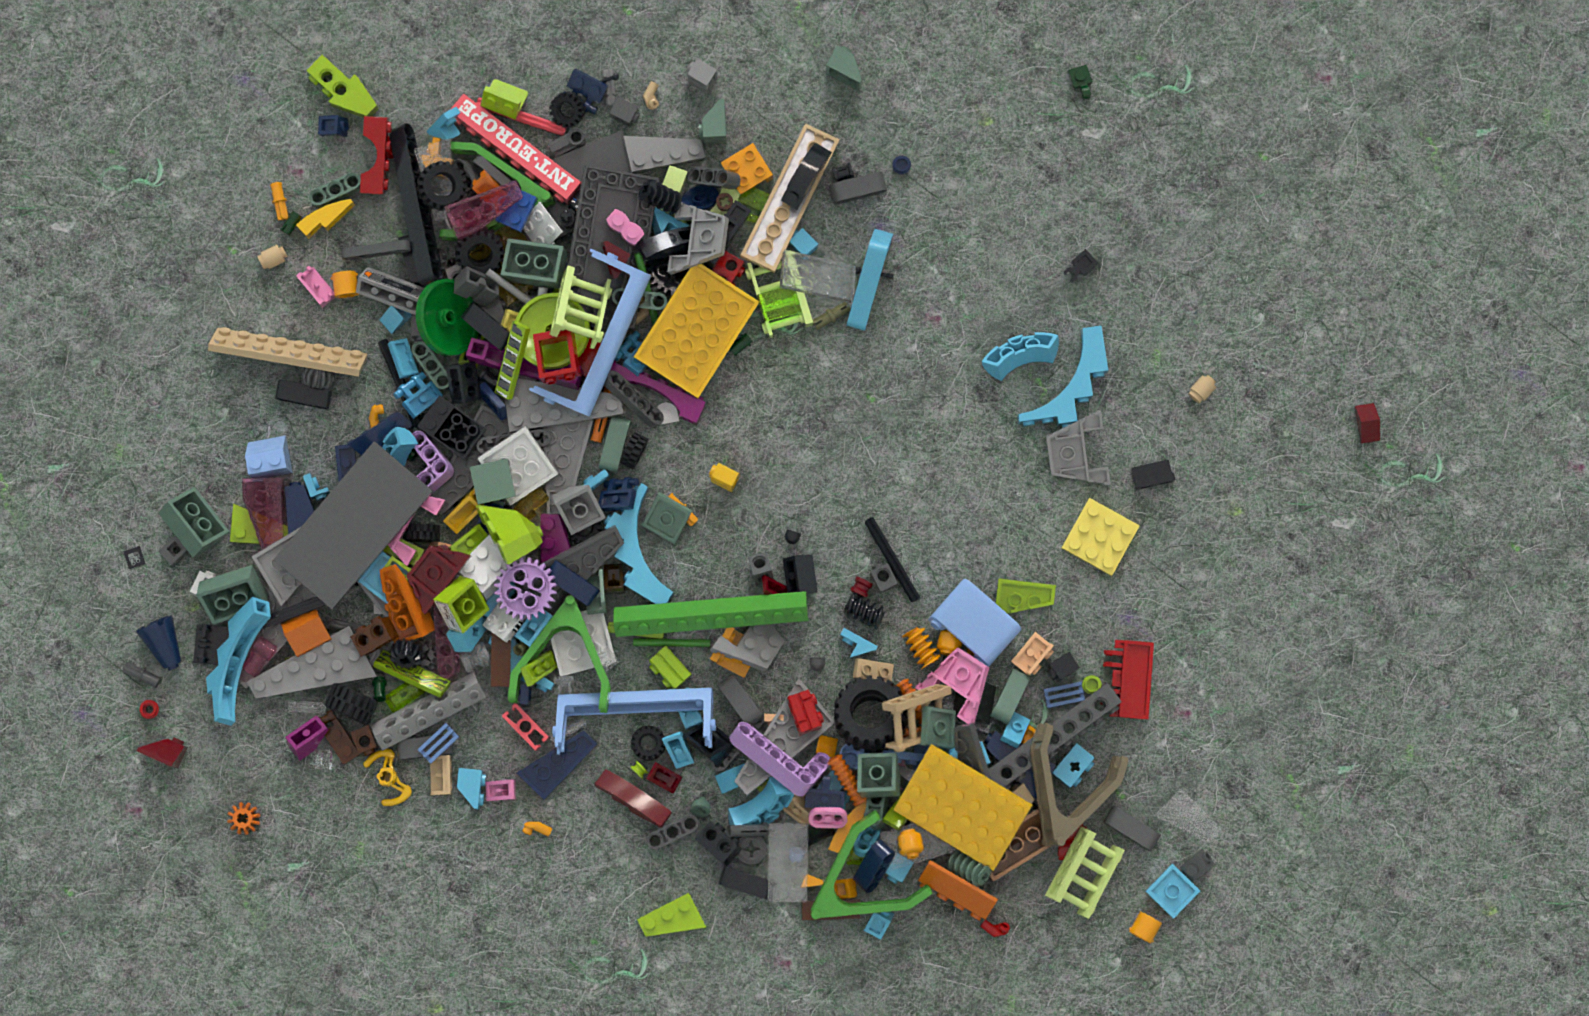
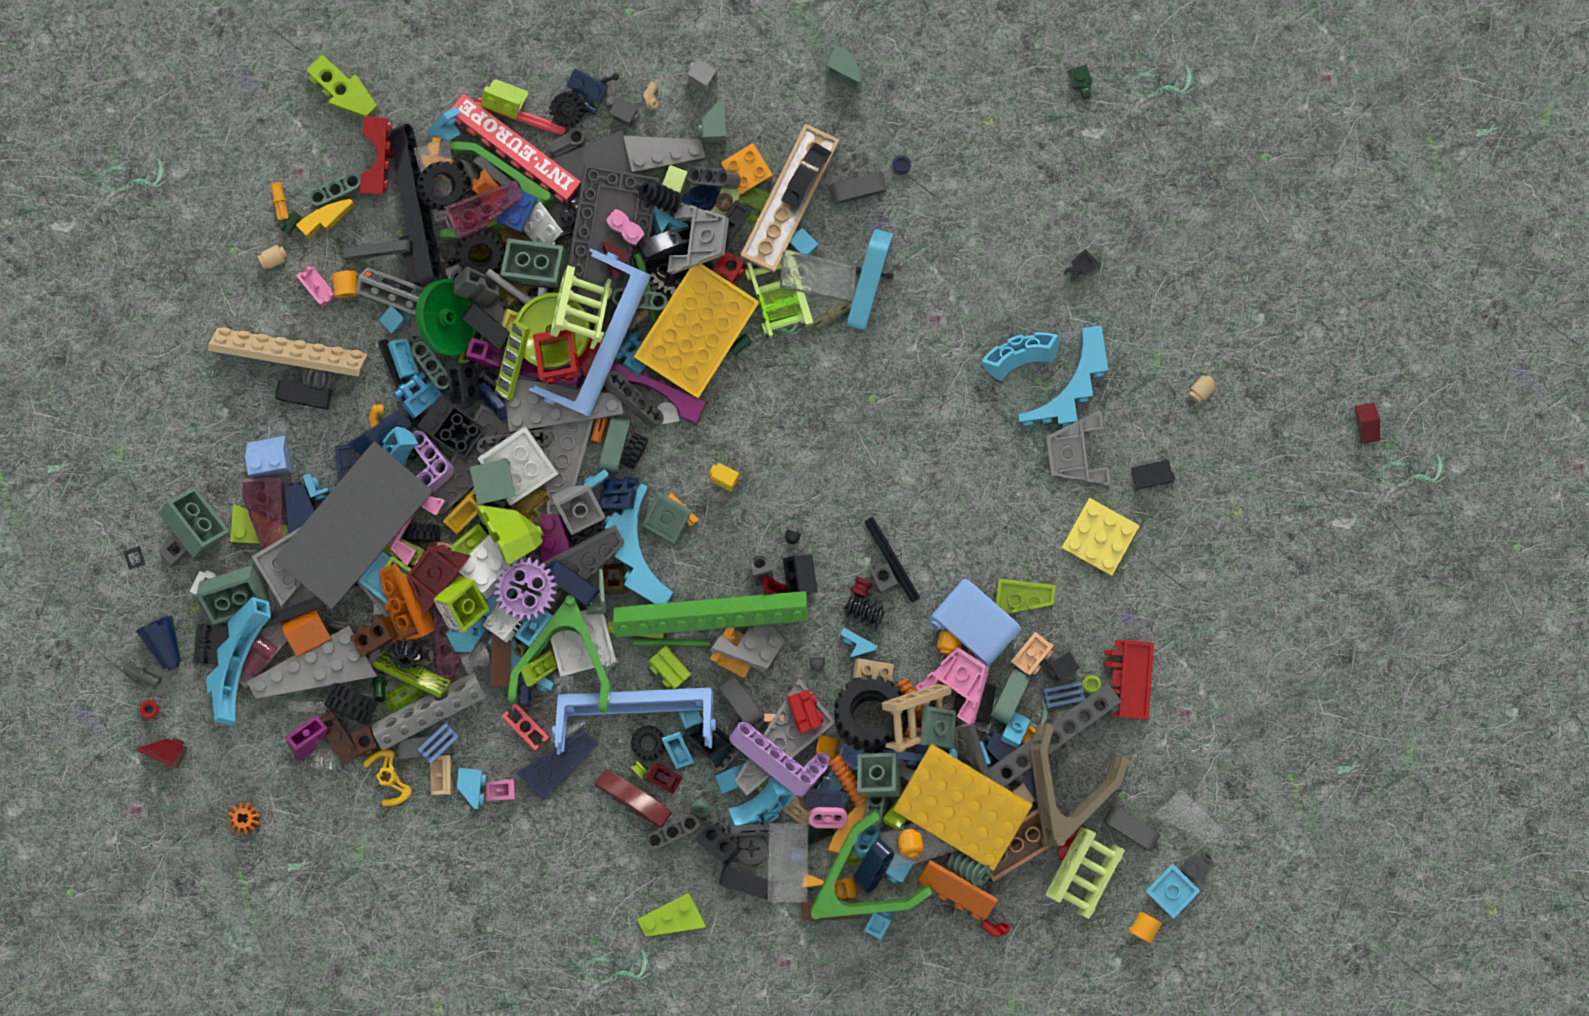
(333, 125): dark blue bracket -> none
(537, 826): light orange arm -> none
(843, 172): black bush -> none
(921, 647): light orange piece -> none
(1063, 772): medium azure brick -> none

